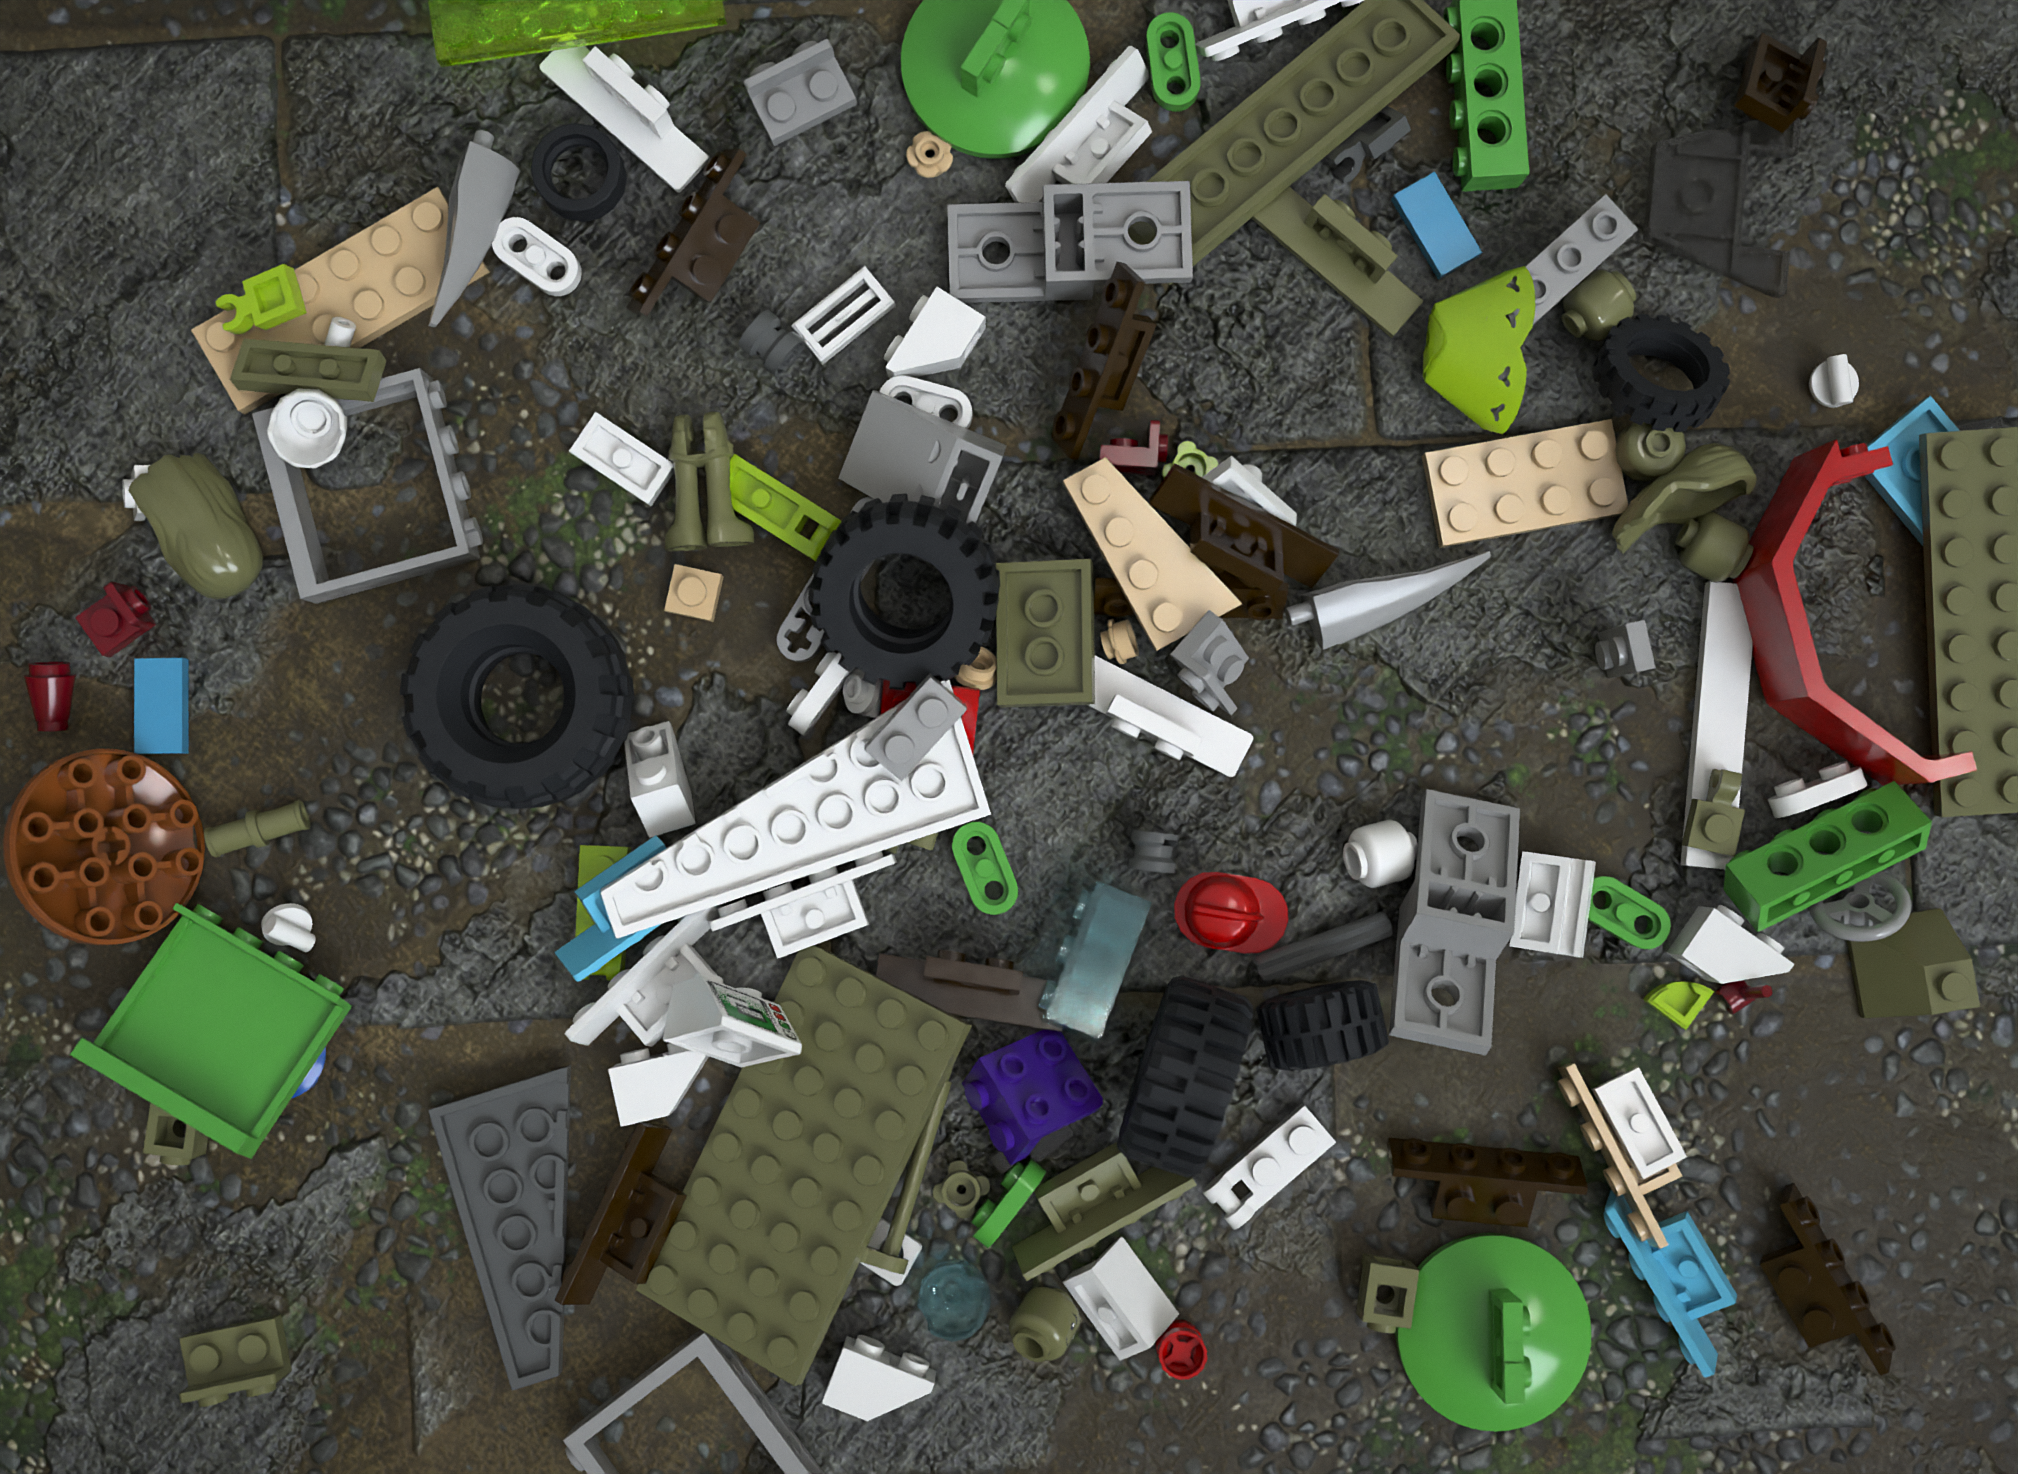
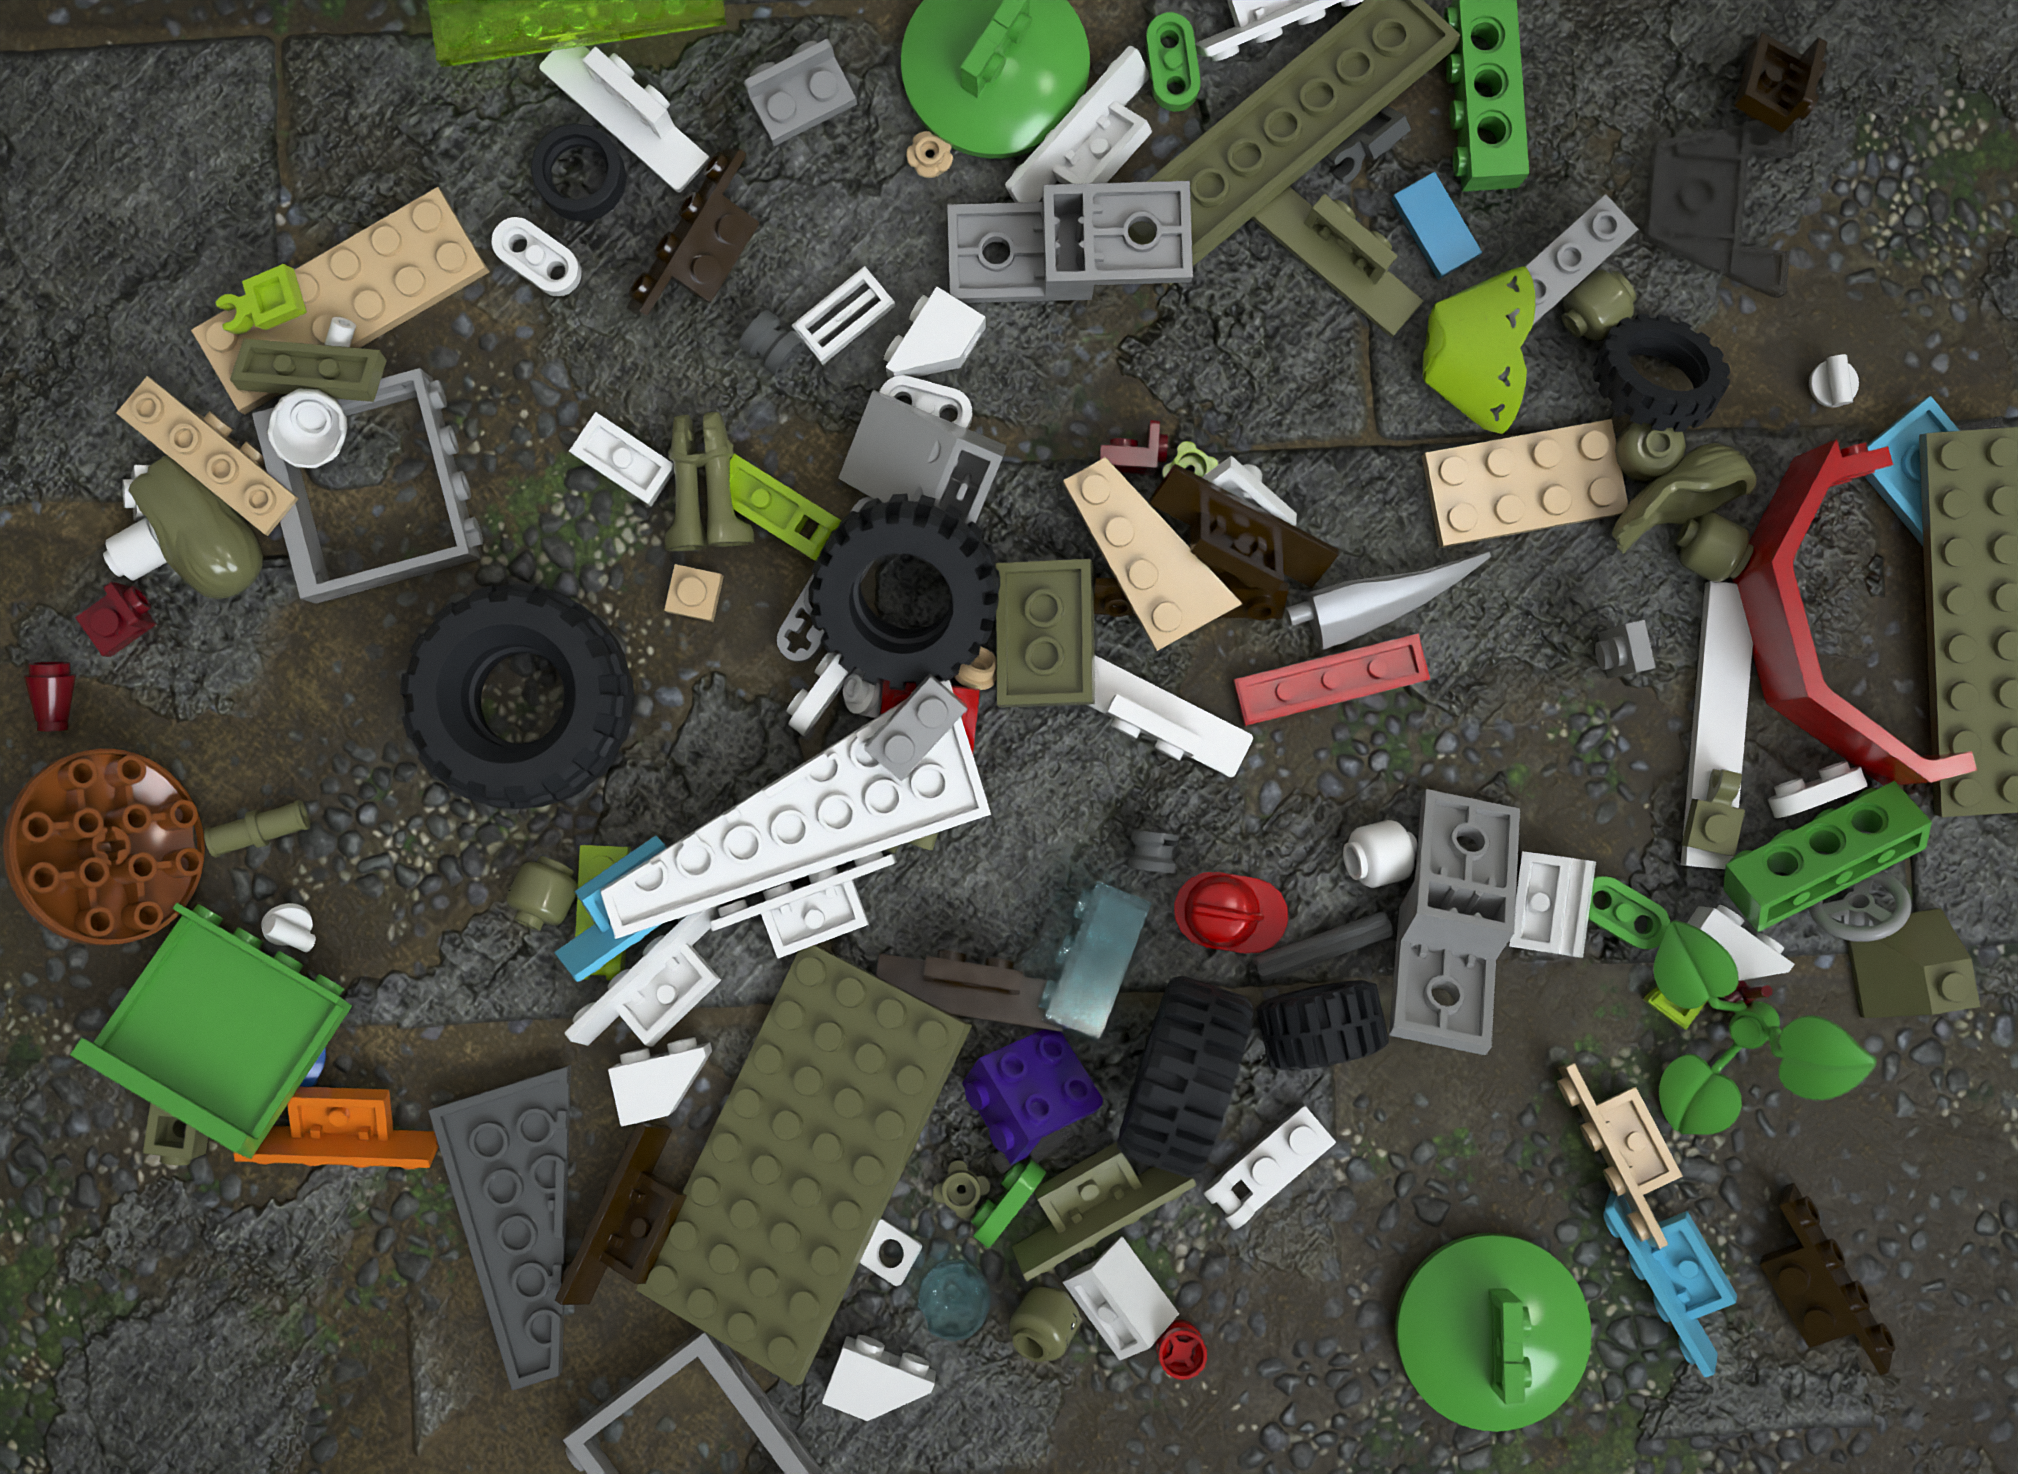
(134, 551): none -> white brick
(161, 705): dark azure tile -> none
(209, 454): none -> tan bracket
(234, 1359): olive bracket -> none
(344, 1129): none -> orange bracket
(475, 209): light grey piece -> none
(542, 893): none -> olive head
(658, 780): white slope -> none
(728, 1022): white slope -> none
(889, 1257): olive piece -> none
(983, 868): bright green plate -> none
(1108, 362): dark brown bracket -> none
(1119, 641): tan plate -> none
(1210, 661): light grey bracket -> none
(1331, 679): none -> tile
(1399, 1306): olive brick -> none
(1485, 1181): dark brown bracket -> none
(1639, 1123): white plate -> none
(1815, 1052): none -> bright green plant

